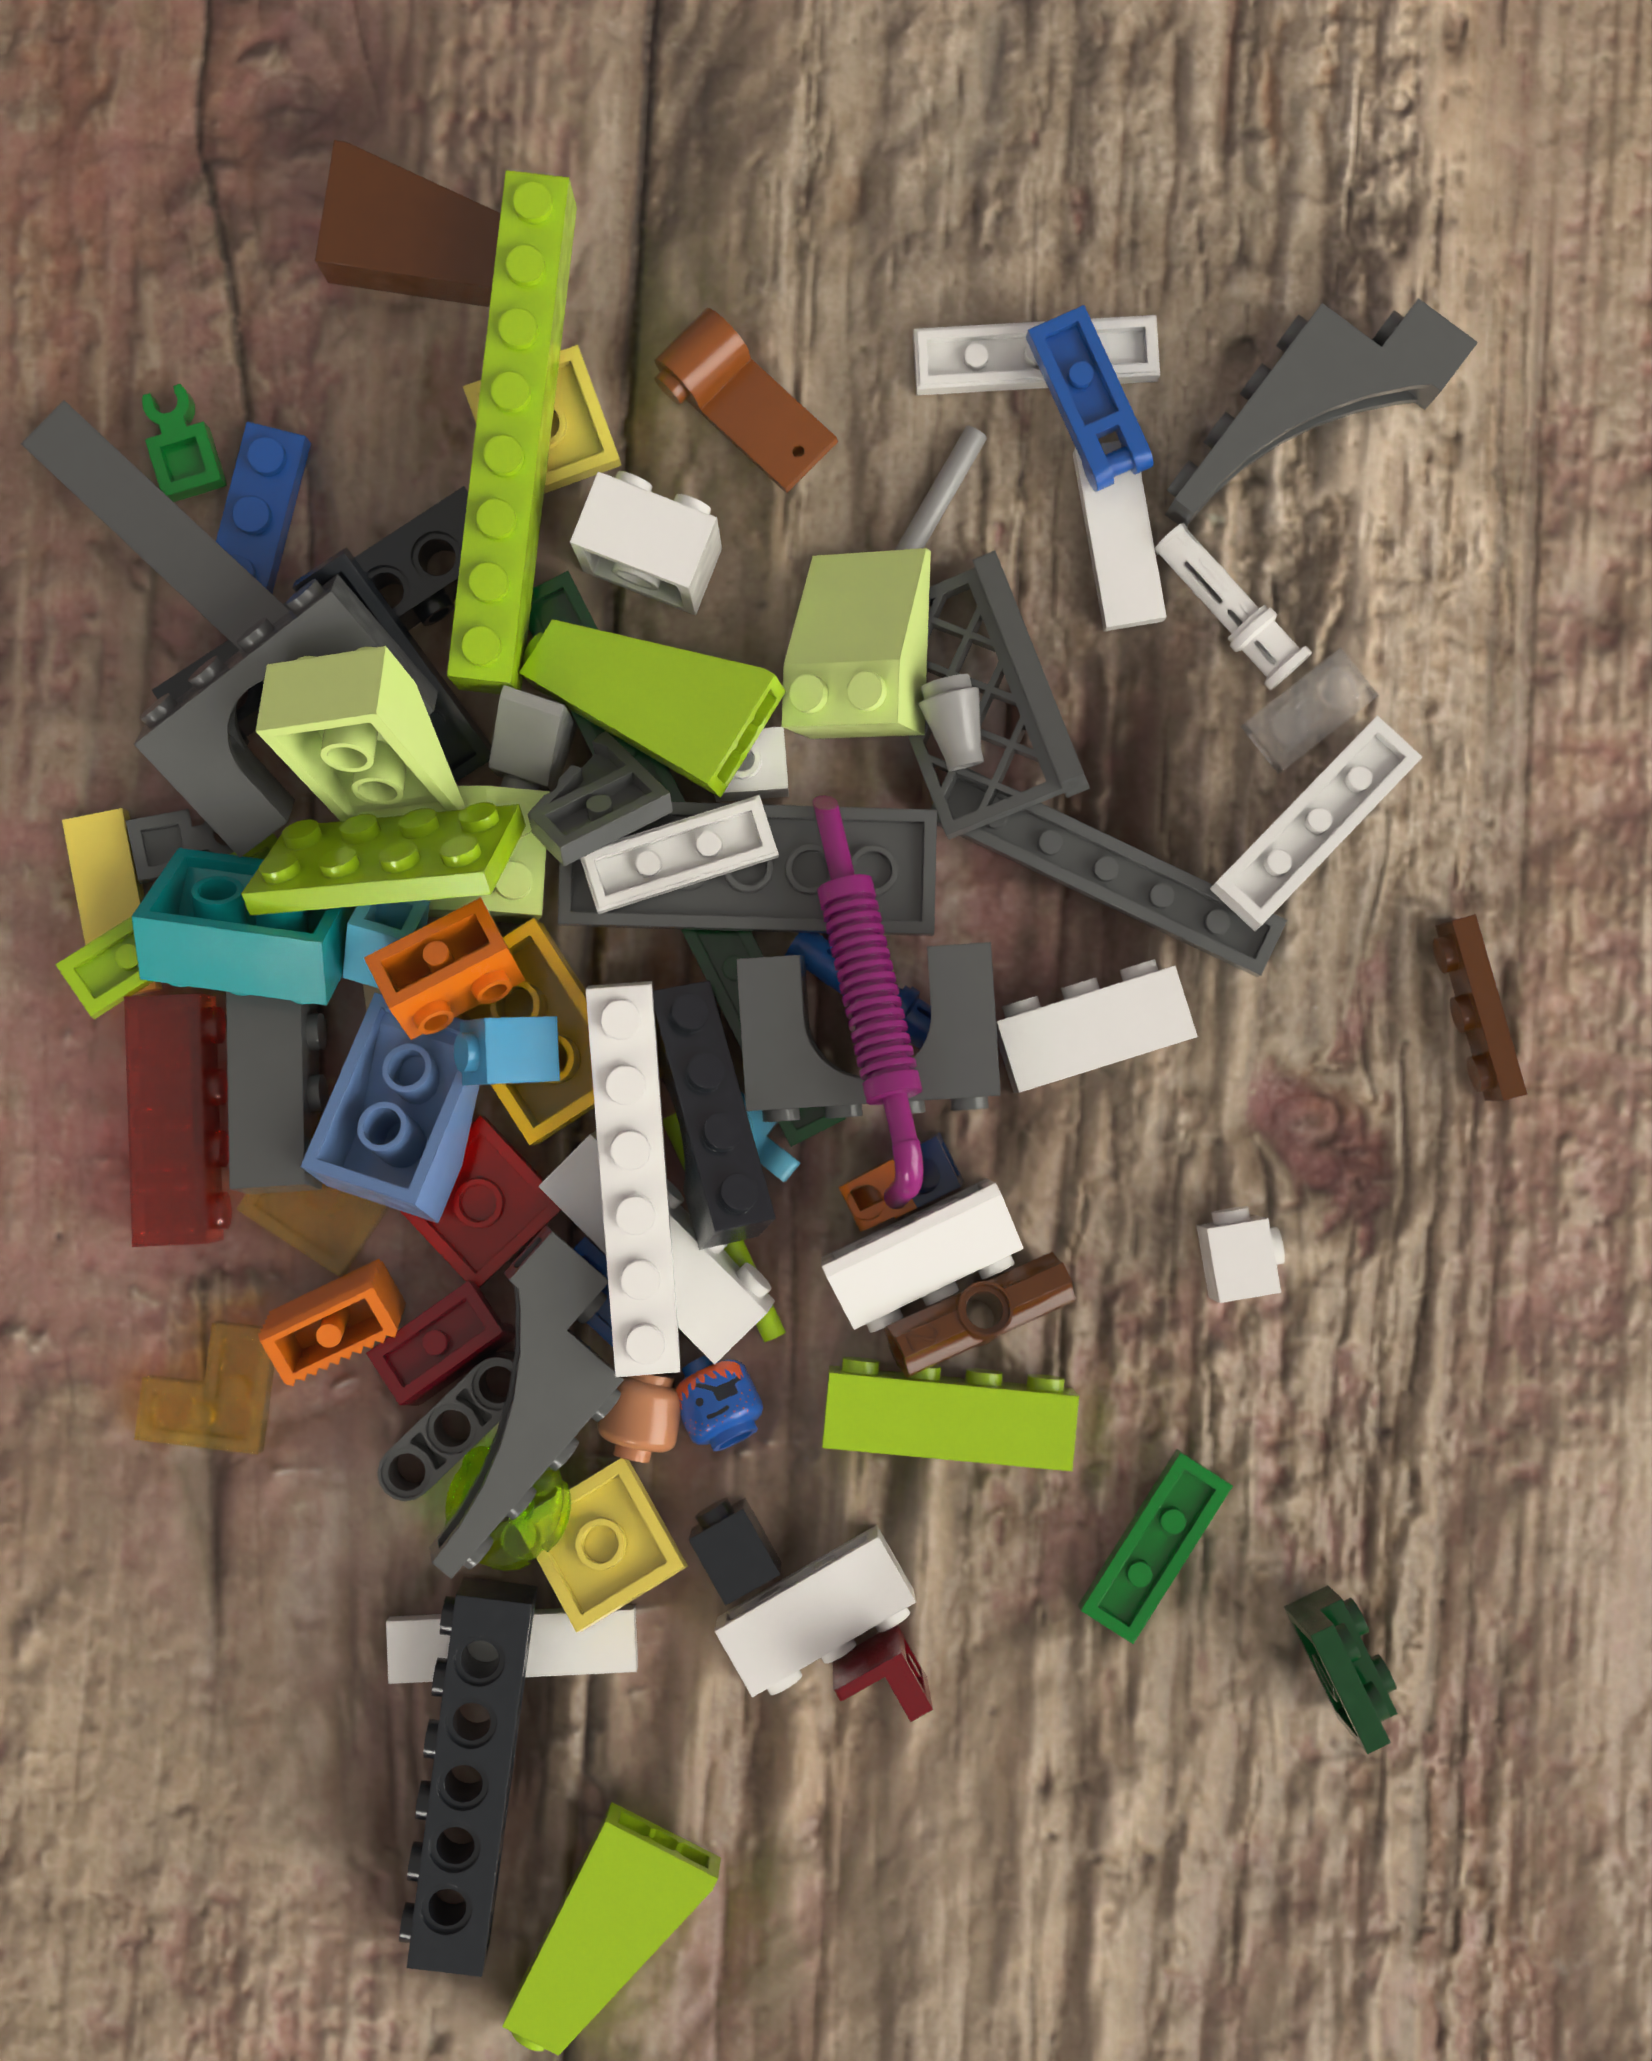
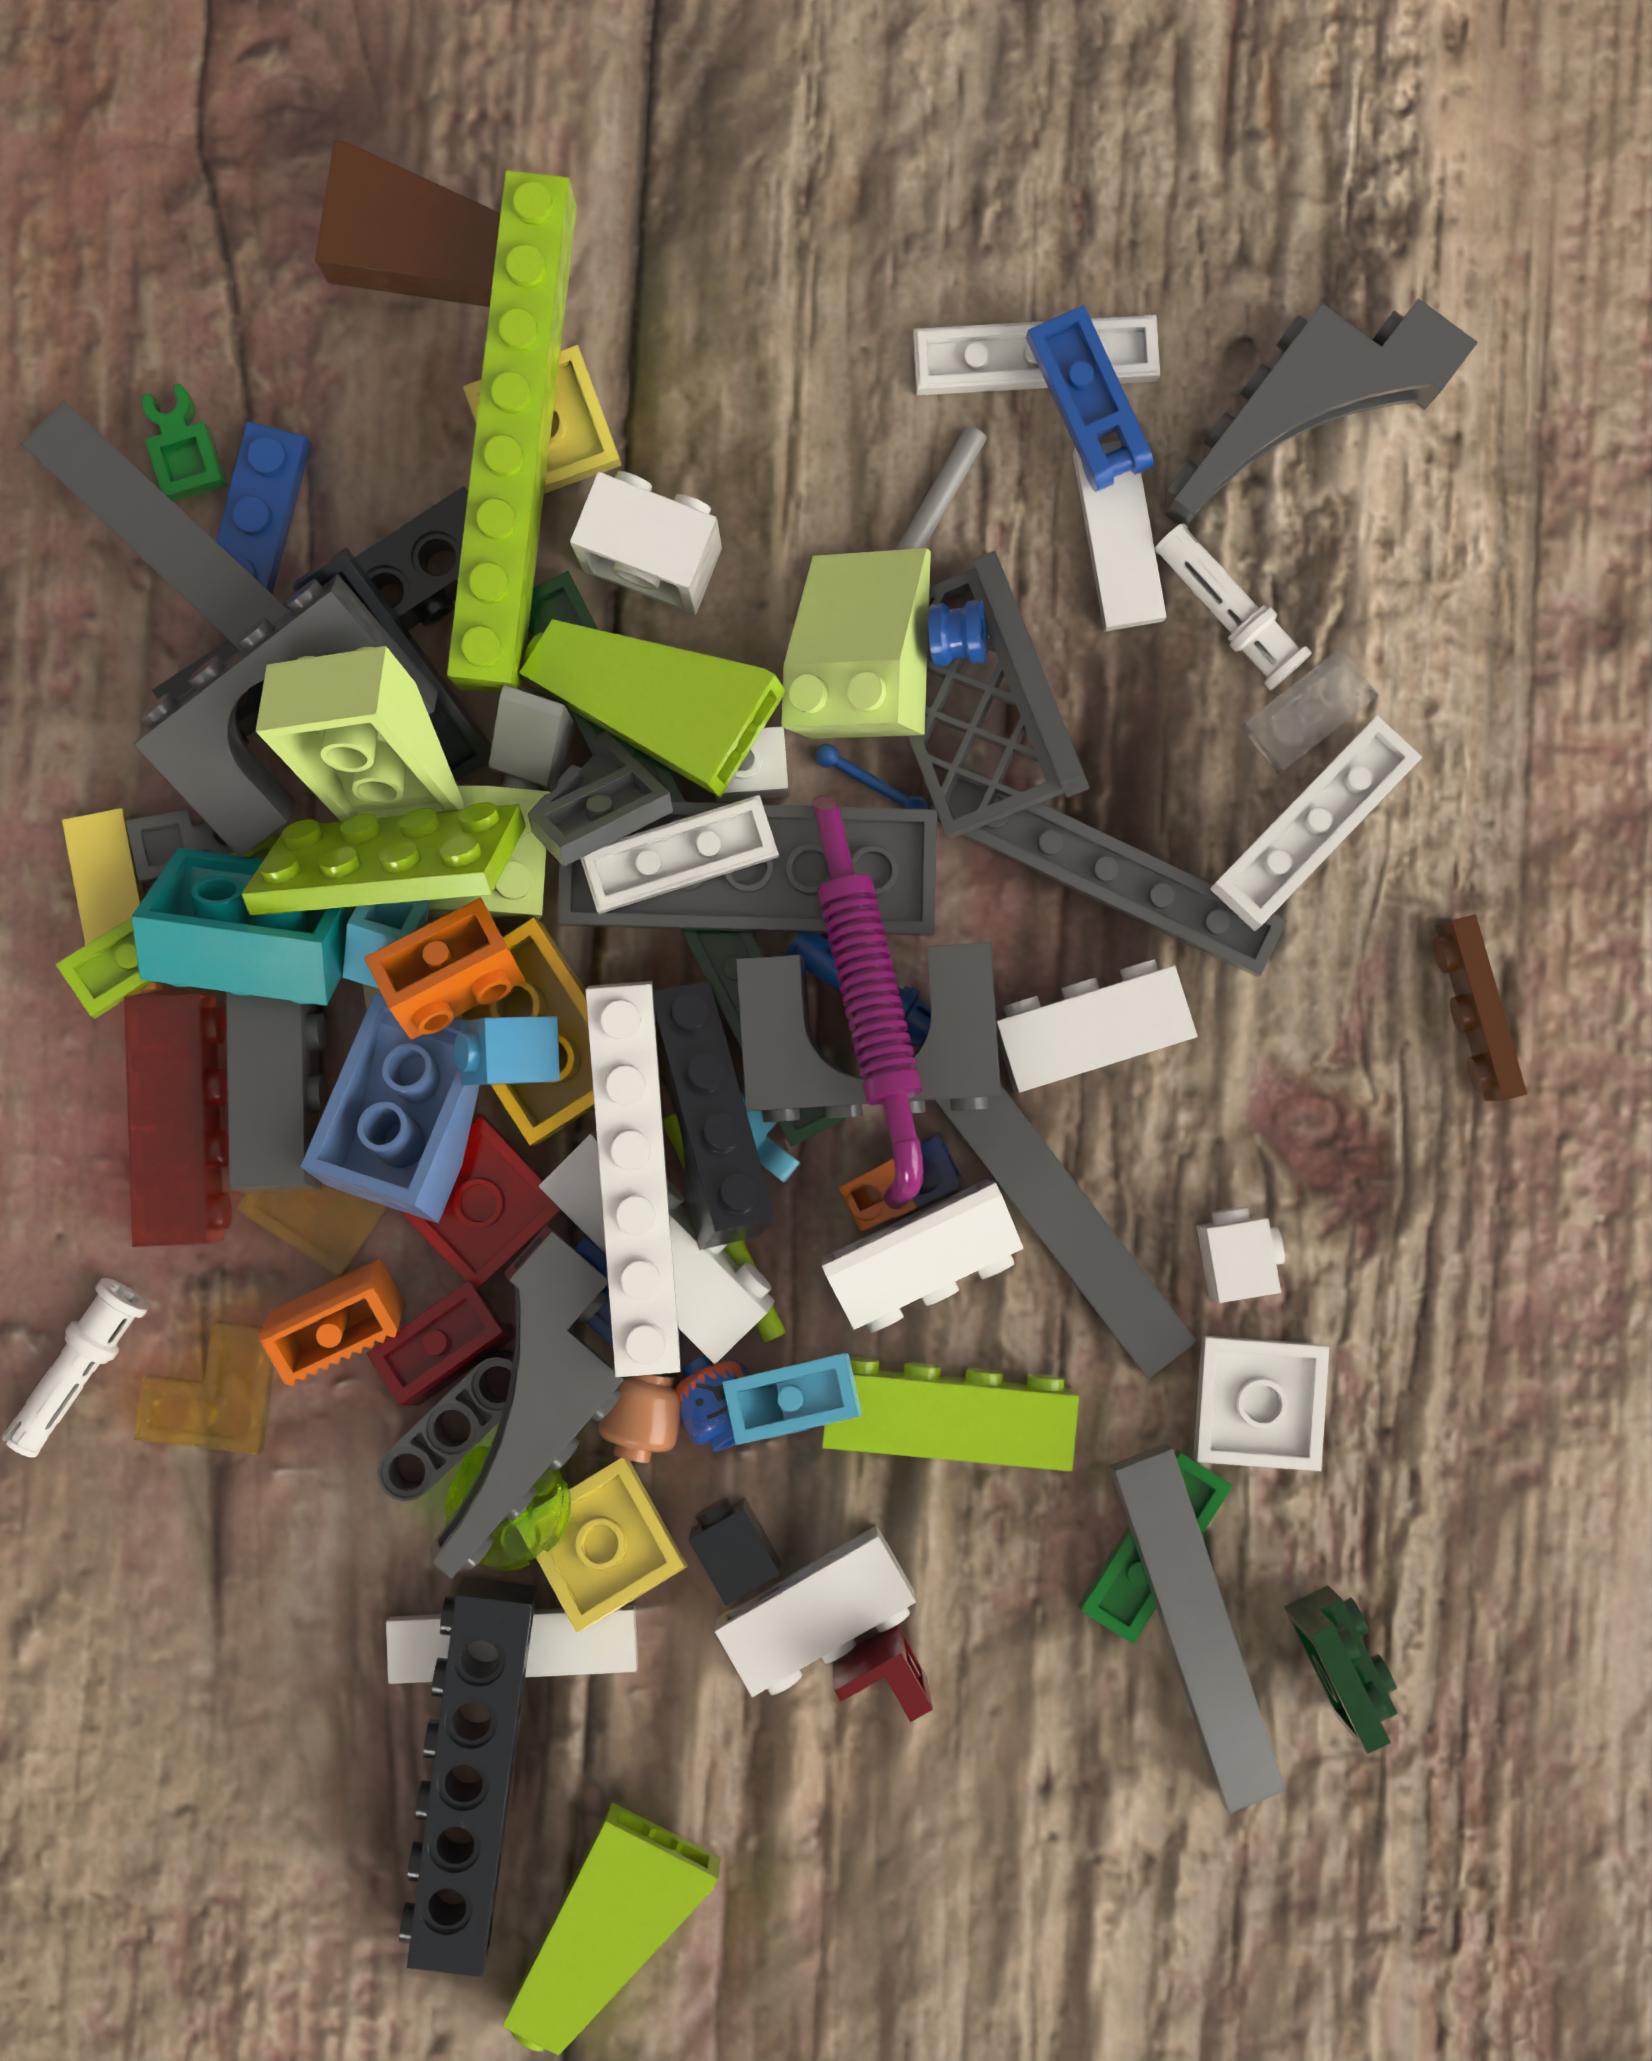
(87, 1346): none -> white pin
(753, 411): dark orange door -> none
(792, 1399): none -> medium azure slope
(828, 756): none -> blue hinge
(946, 1330): reddish brown piece -> none
(954, 718): light grey cone -> none
(958, 633): none -> blue wheel
(1073, 1231): none -> dark grey tile
(1197, 1627): none -> dark grey tile
(1261, 1403): none -> white plate

